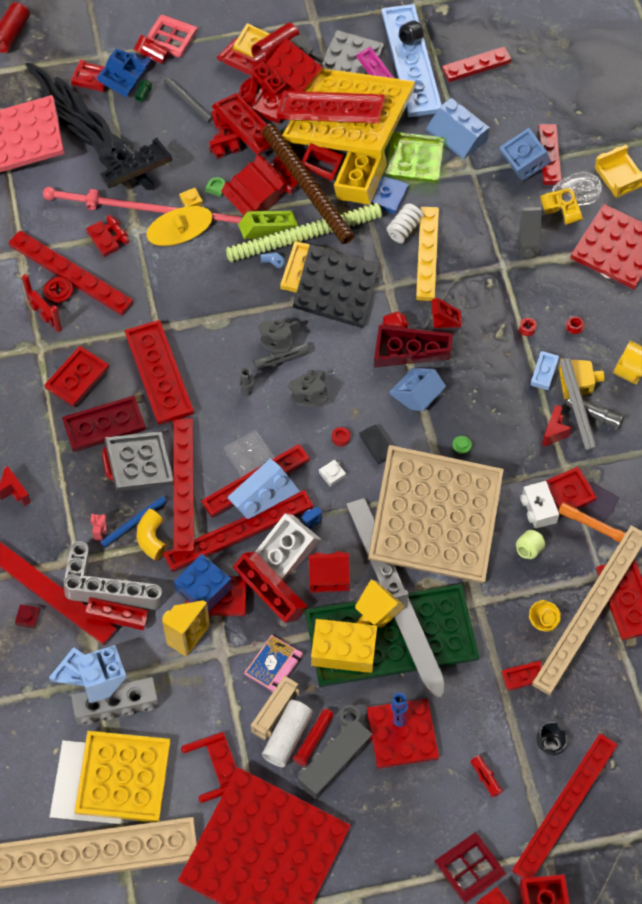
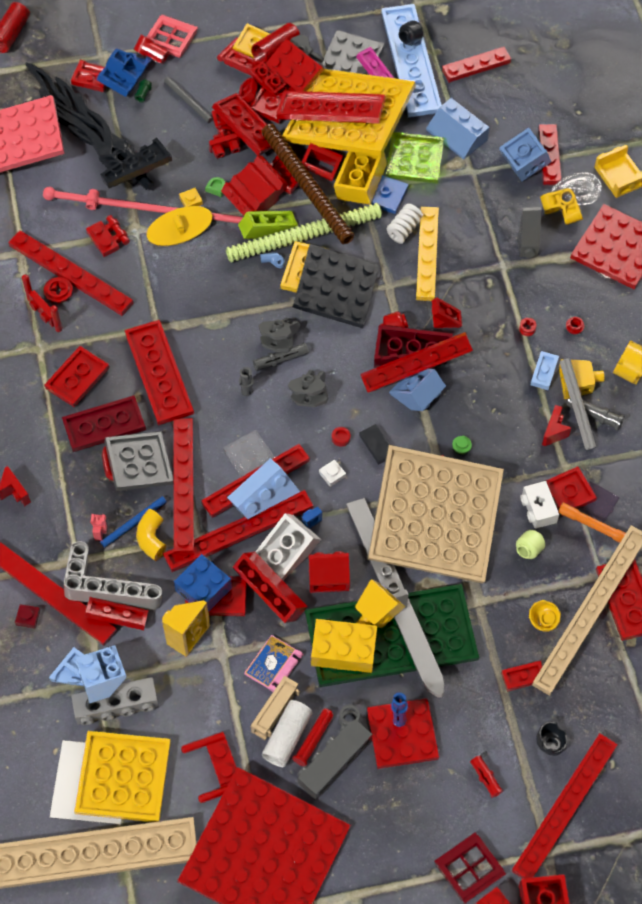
(416, 362): none -> red plate

